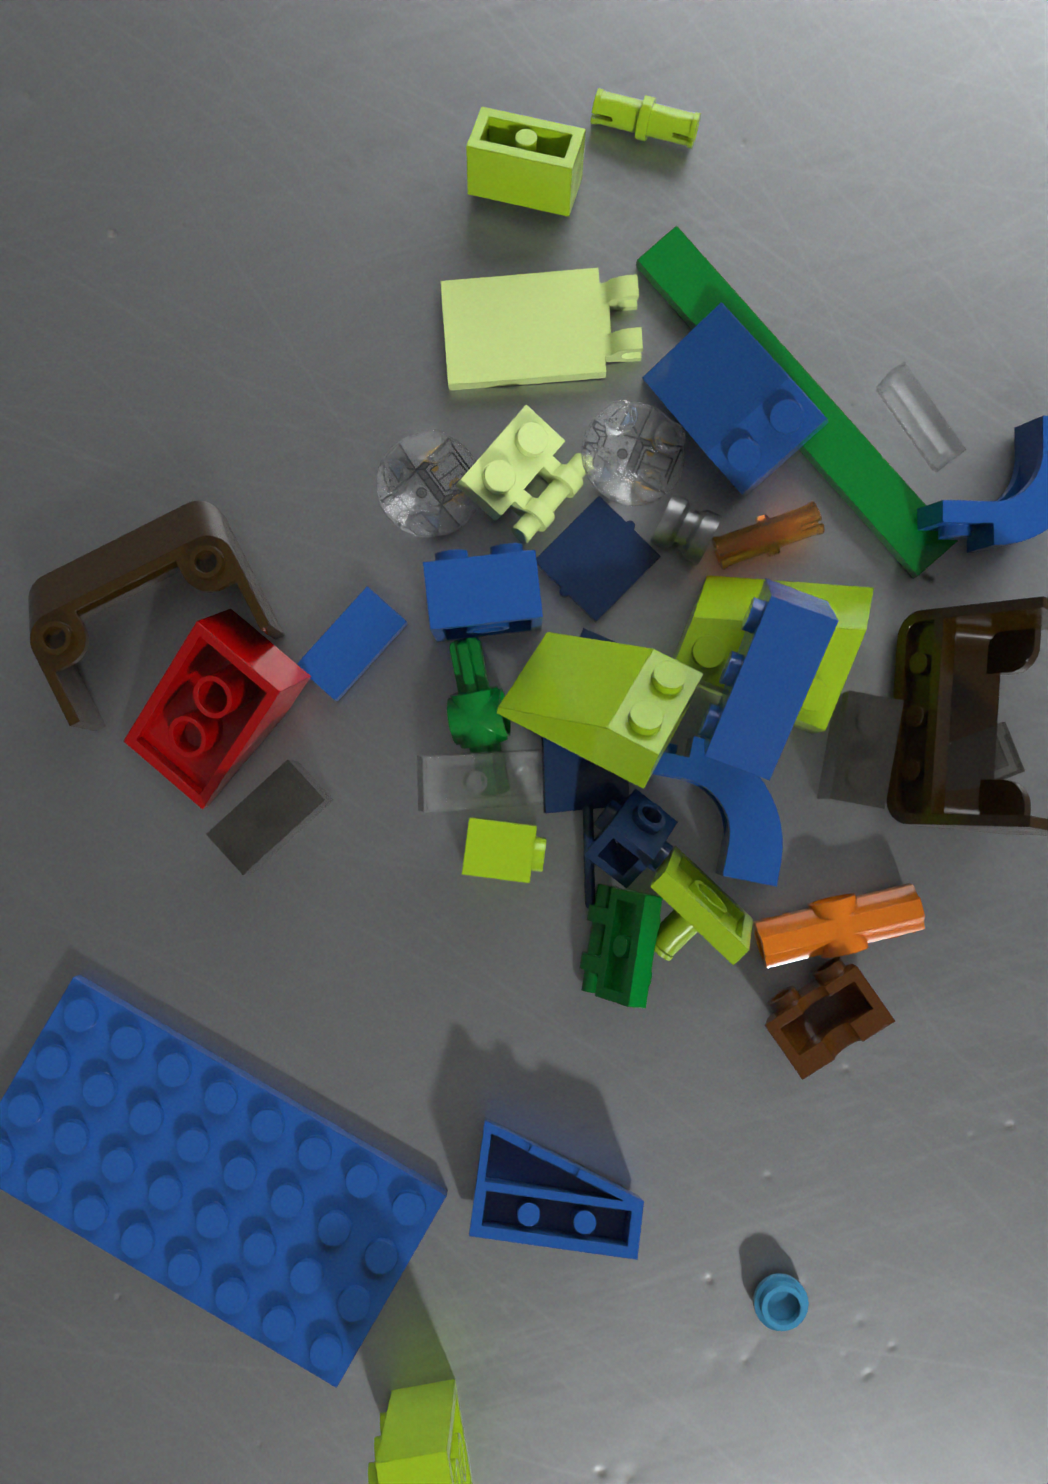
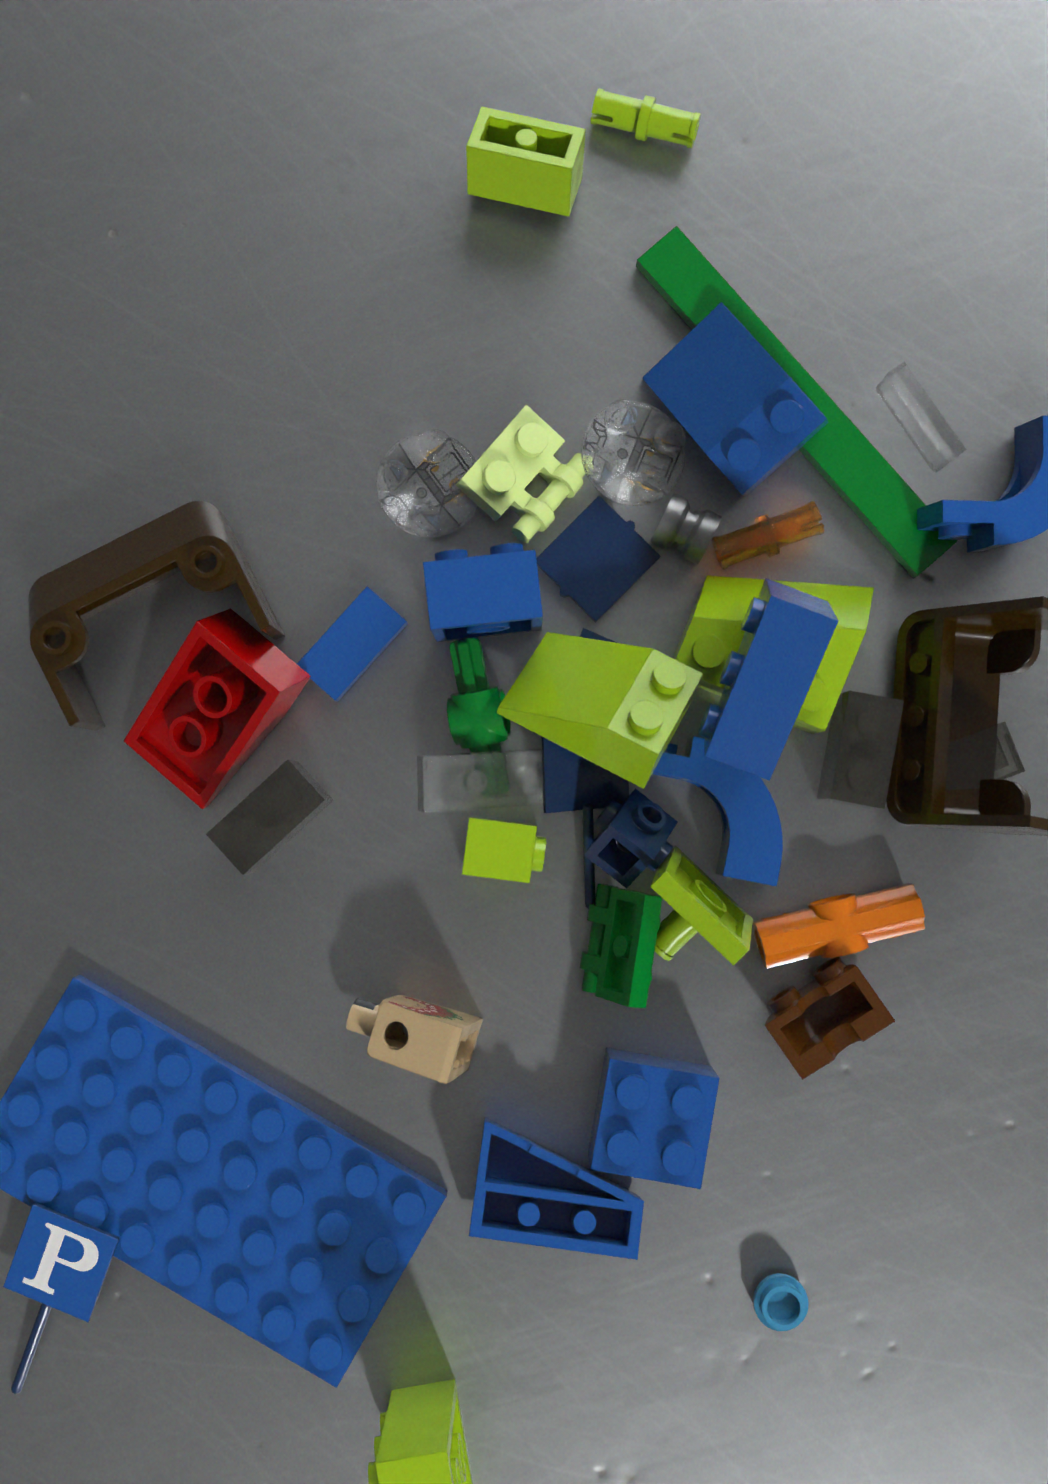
(59, 1266): none -> blue piece
(437, 1041): none -> tan torso
(536, 328): yellowish green tile -> none
(653, 1118): none -> blue brick

